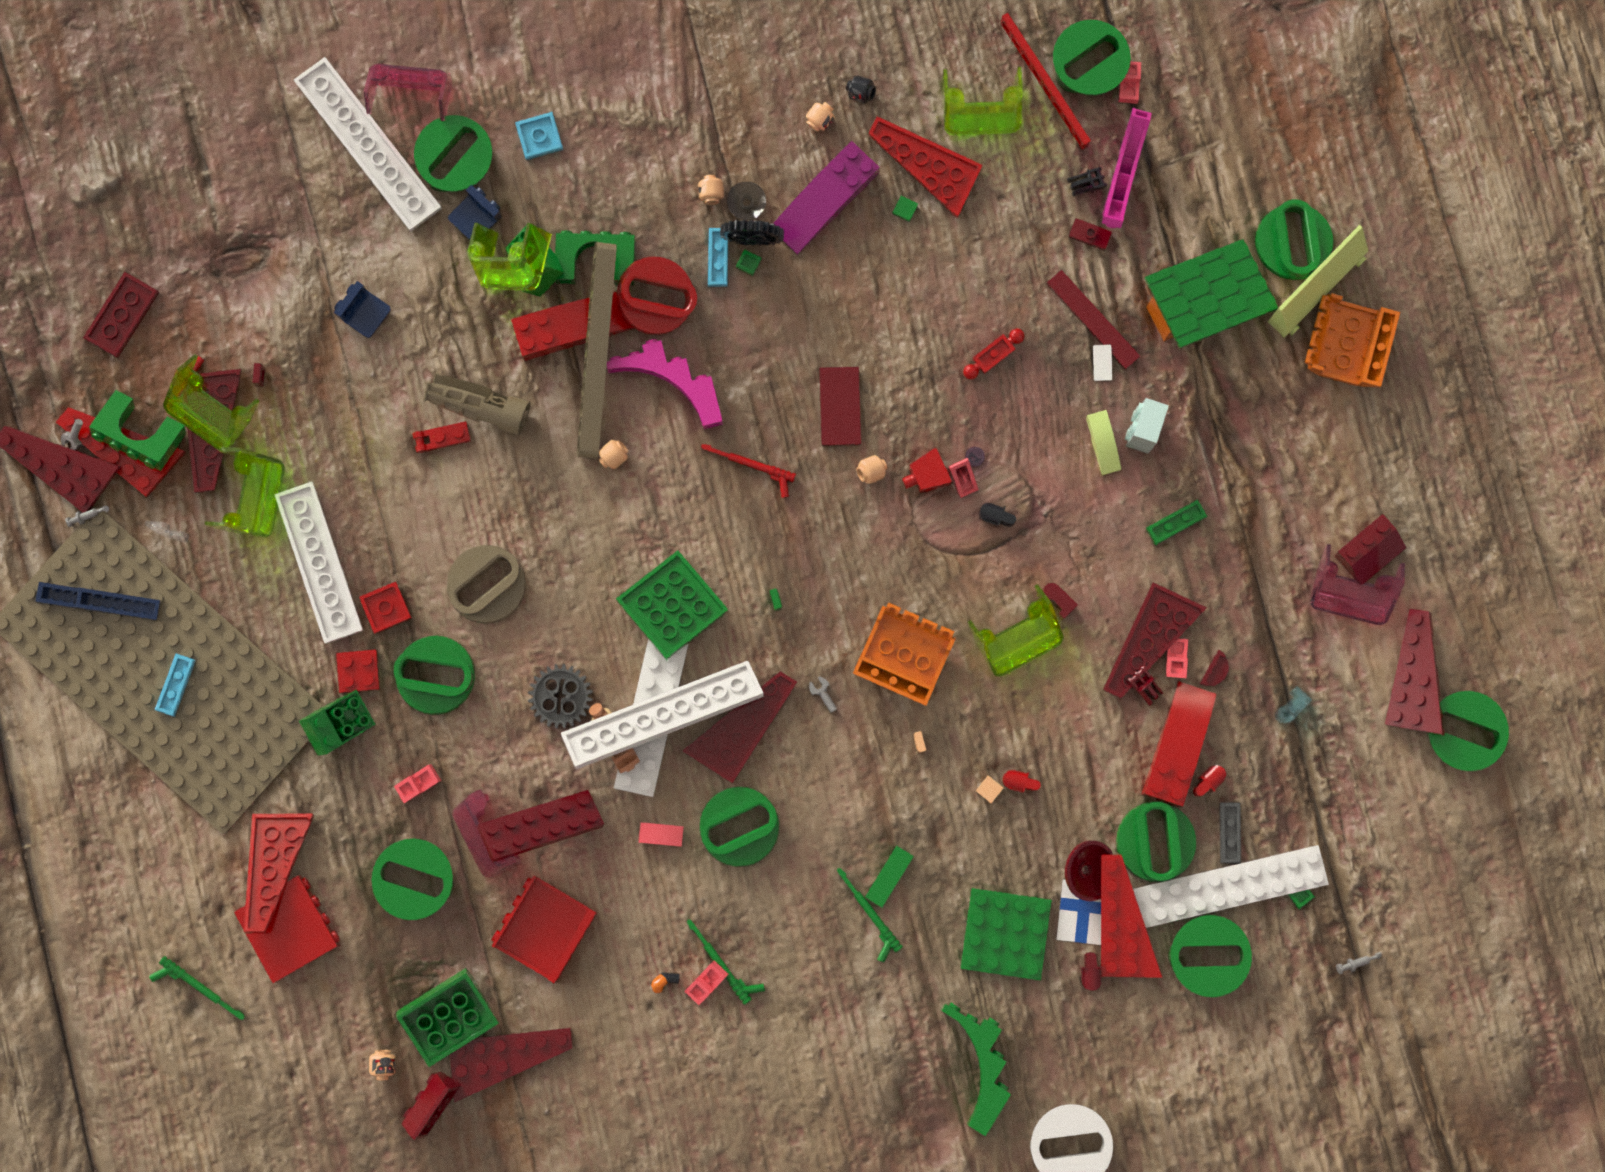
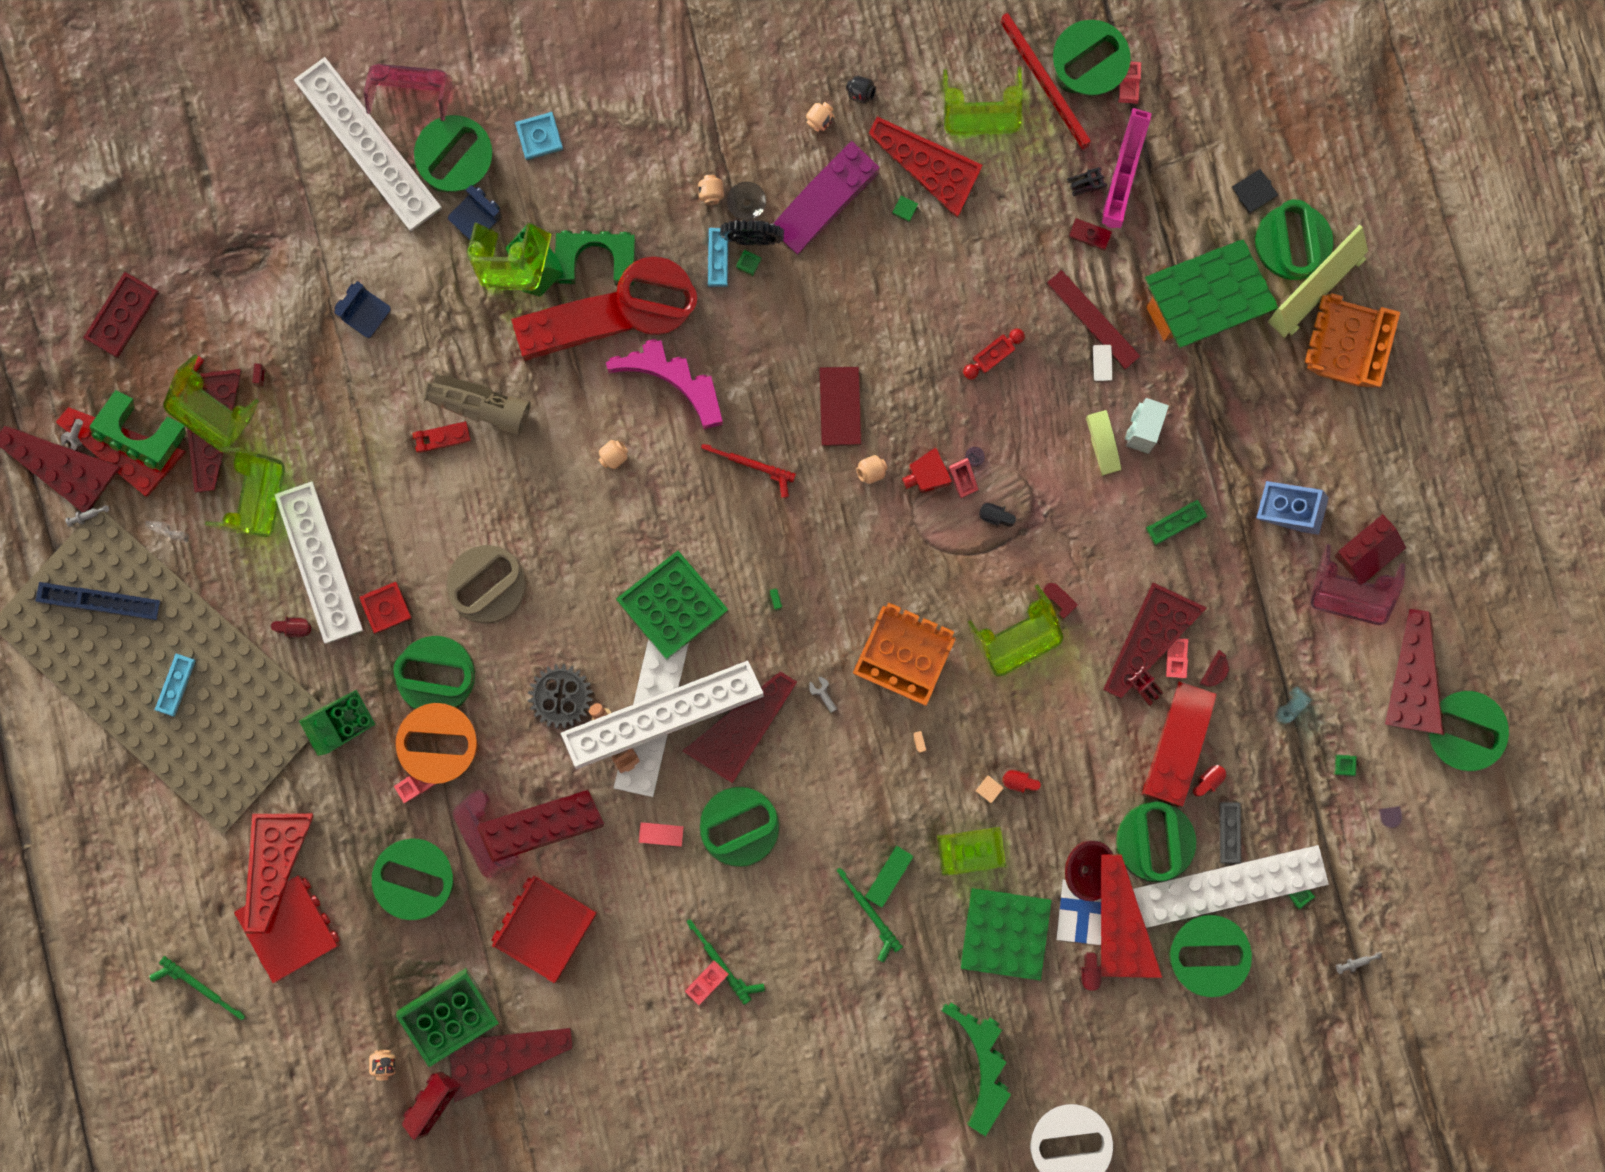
(292, 627): none -> dark red arm
(358, 671): red plate -> none
(437, 720): none -> orange piece
(596, 350): dark tan beam -> none
(662, 979): arm -> none
(971, 851): none -> clear neon green slope
(1254, 191): none -> black piece
(1293, 507): none -> medium blue slope
(1345, 765): none -> green tile
(1391, 816): none -> tile

